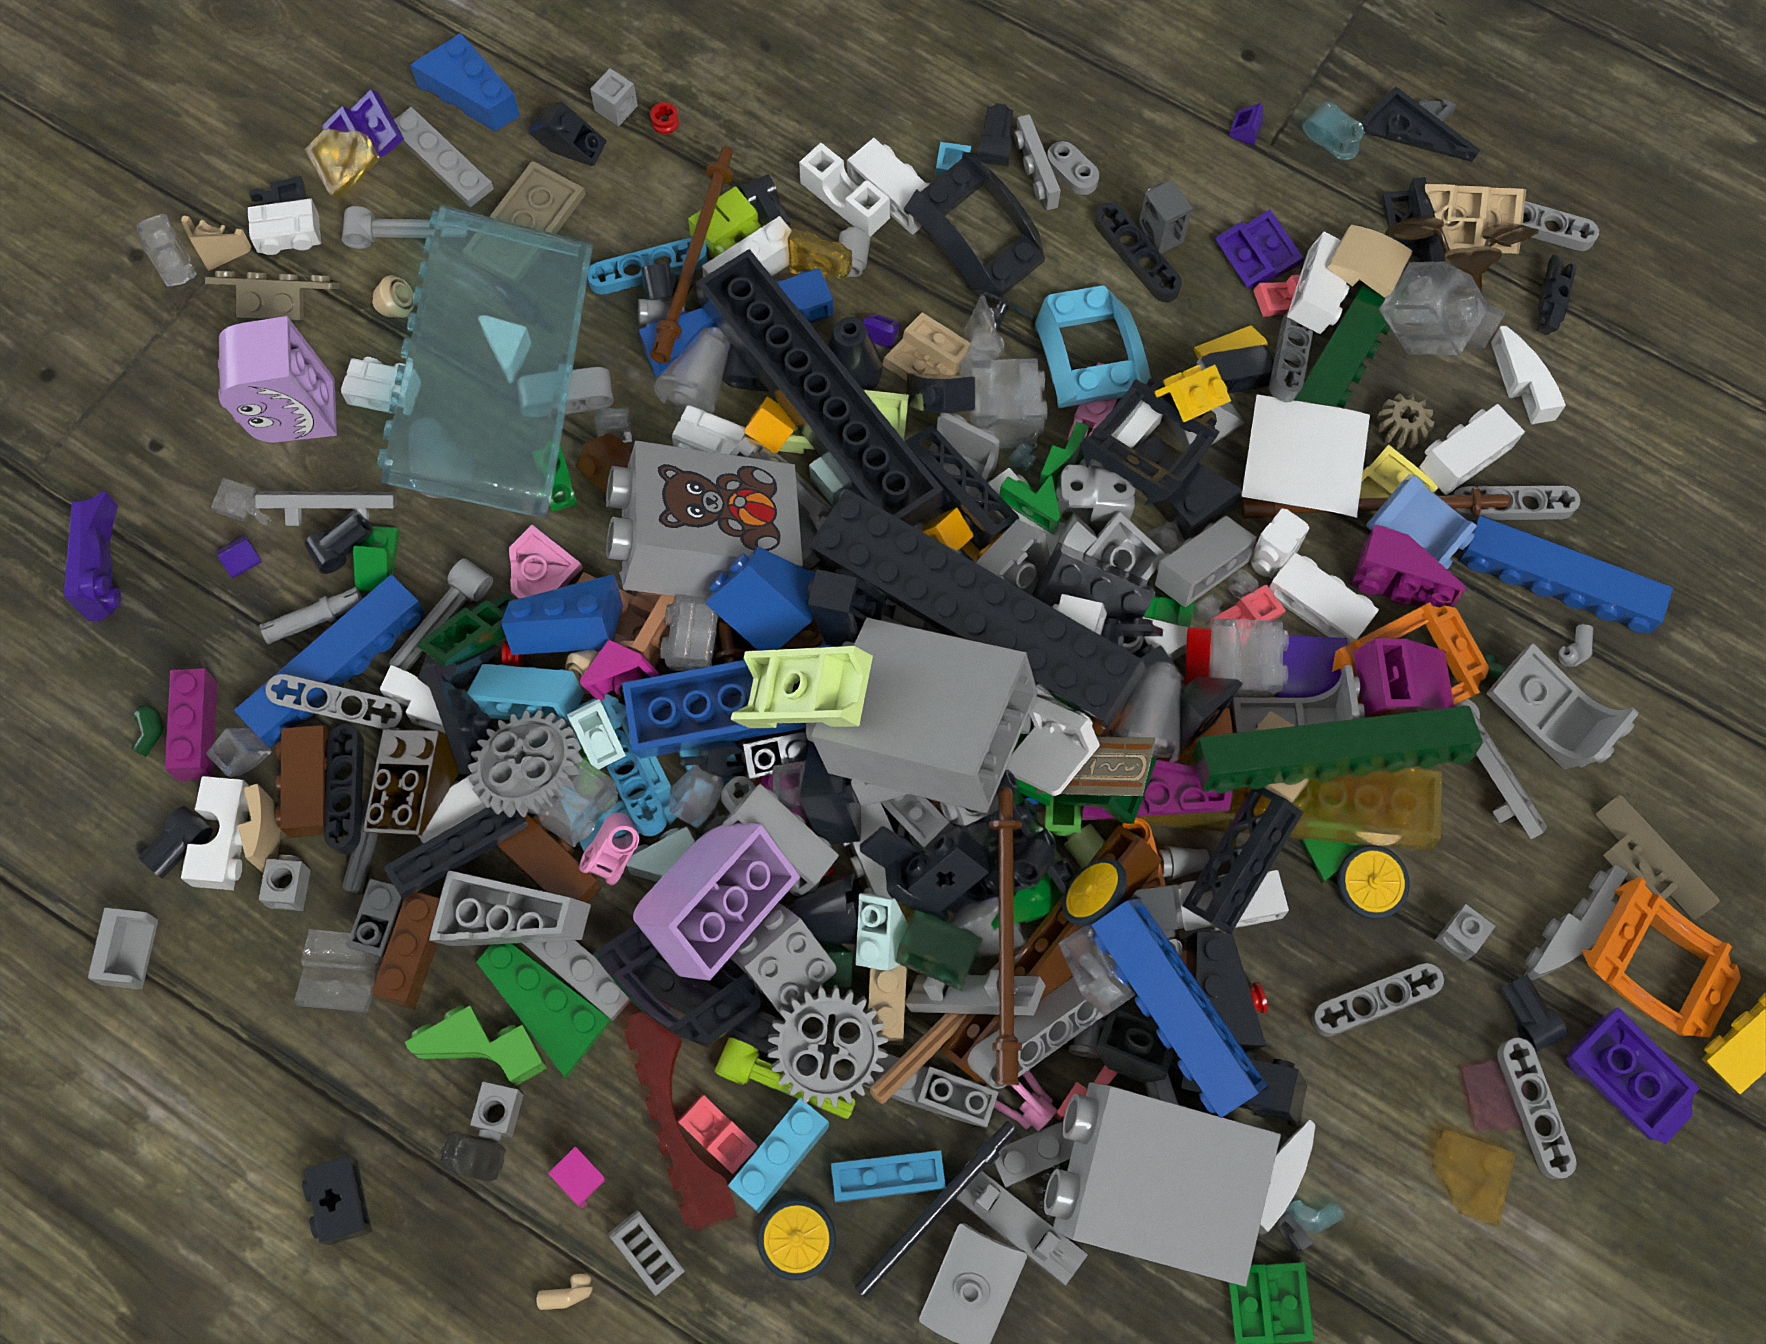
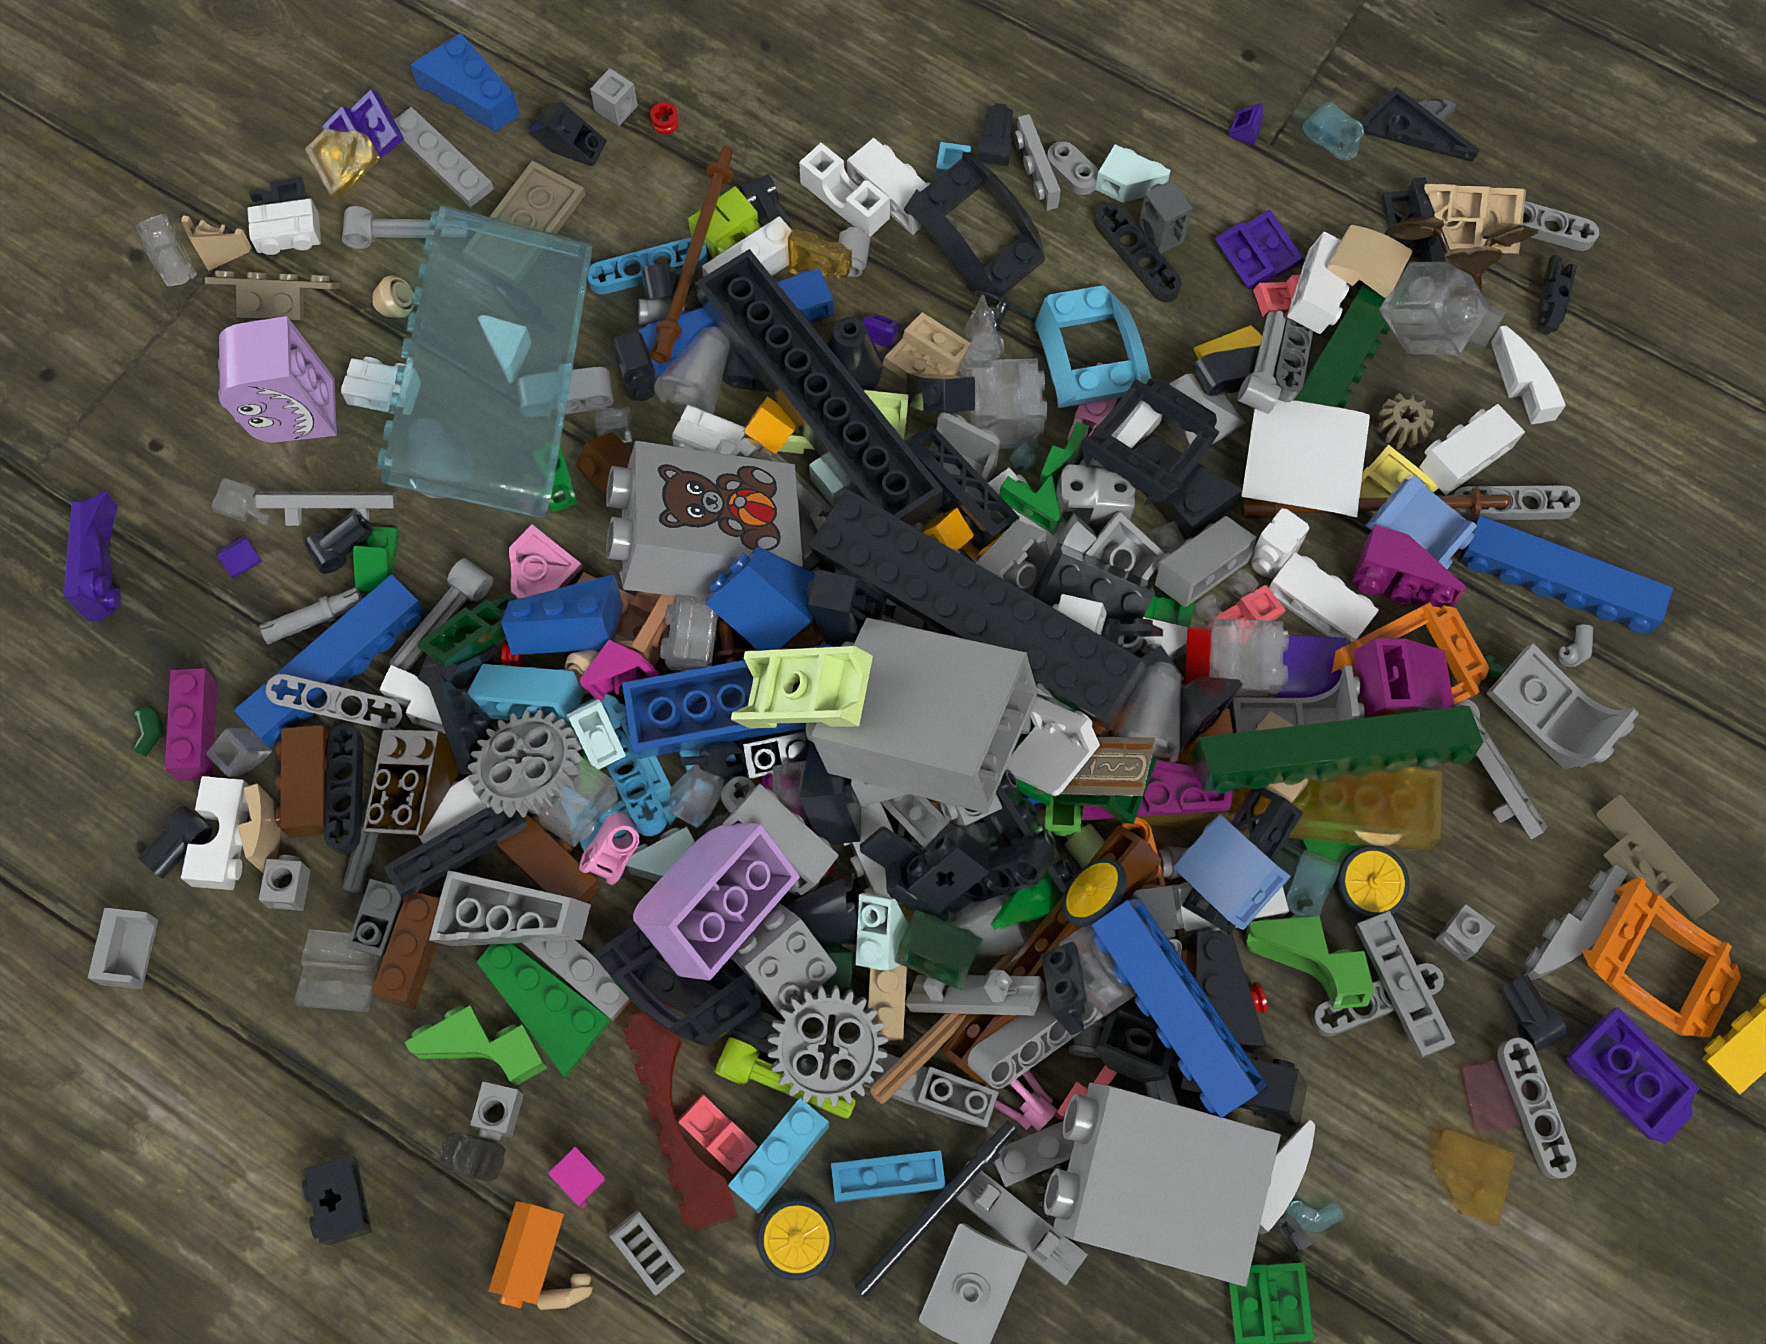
(525, 1254): none -> orange brick
(635, 365): none -> black brick
(1006, 1043): reddish brown bar -> none
(1065, 986): none -> black bracket
(1128, 175): none -> light aqua slope
(1196, 391): yellow bracket -> none
(1231, 872): none -> medium blue panel
(1260, 387): none -> light grey axle
(1302, 945): none -> bright green arch
(1314, 878): none -> clear light blue piece
(1404, 984): none -> light grey hinge

